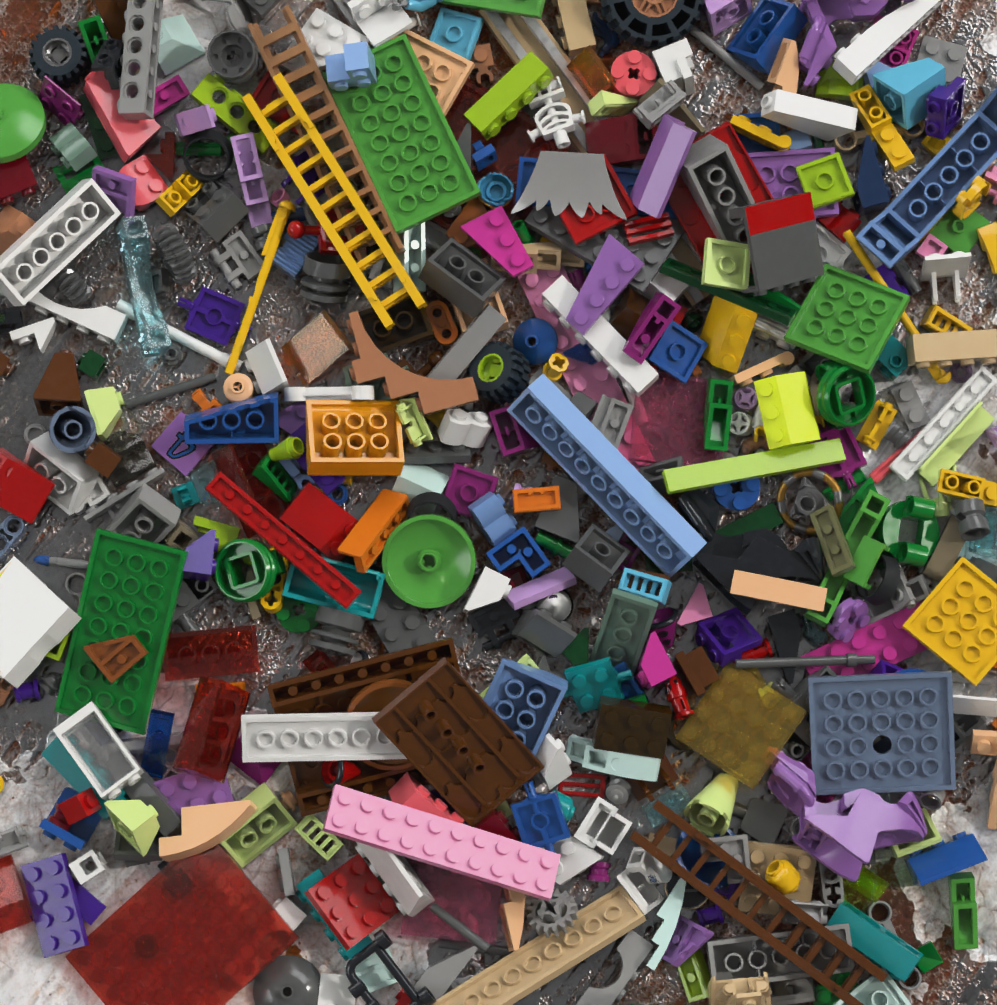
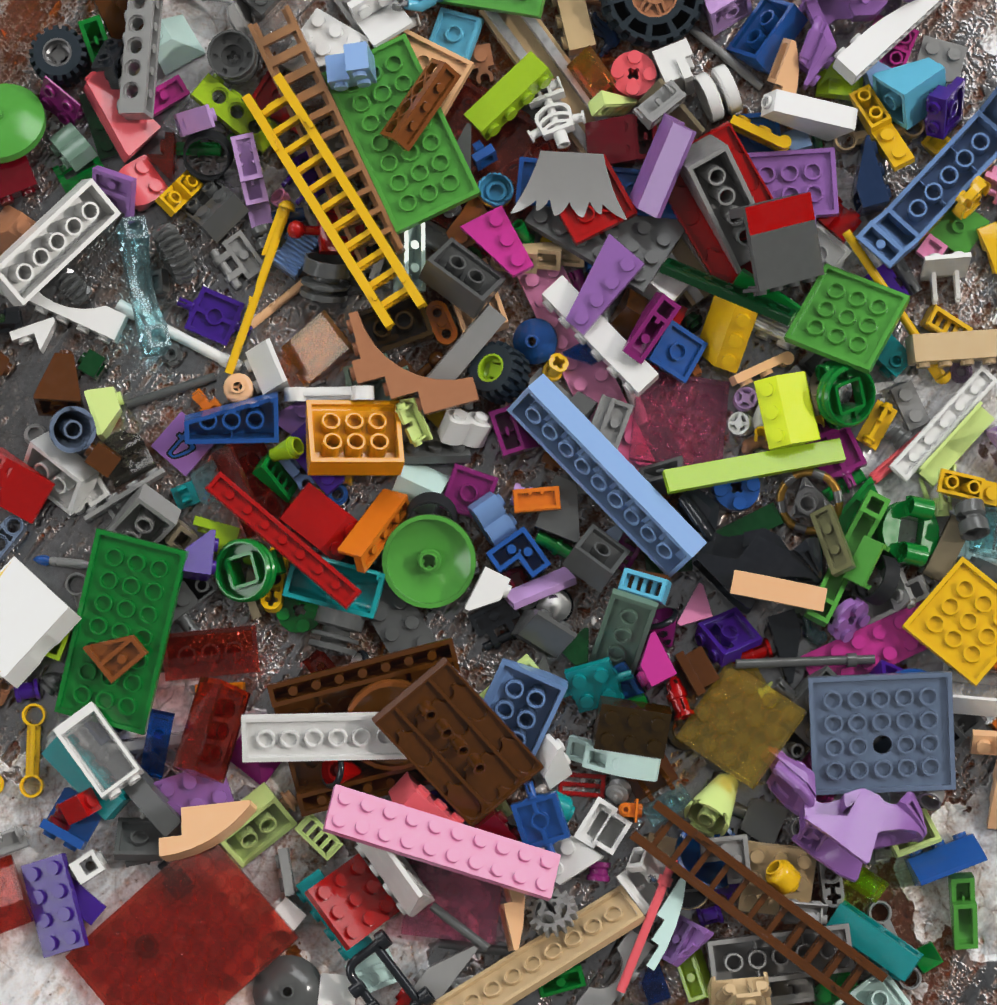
(33, 750): none -> yellow piece
(134, 822): yellowish green slope -> none
(276, 304): none -> light nougat axle
(421, 105): none -> dark orange fence
(565, 982): none -> green slope
(631, 810): none -> orange hinge
(645, 221): red tile -> none
(655, 986): none -> clear blue tile
(665, 881): none -> coral bar
(717, 93): none -> white wheel
(717, 414): green slope -> none
(726, 264): yellowish green tile -> none
(825, 180): lime tile -> none

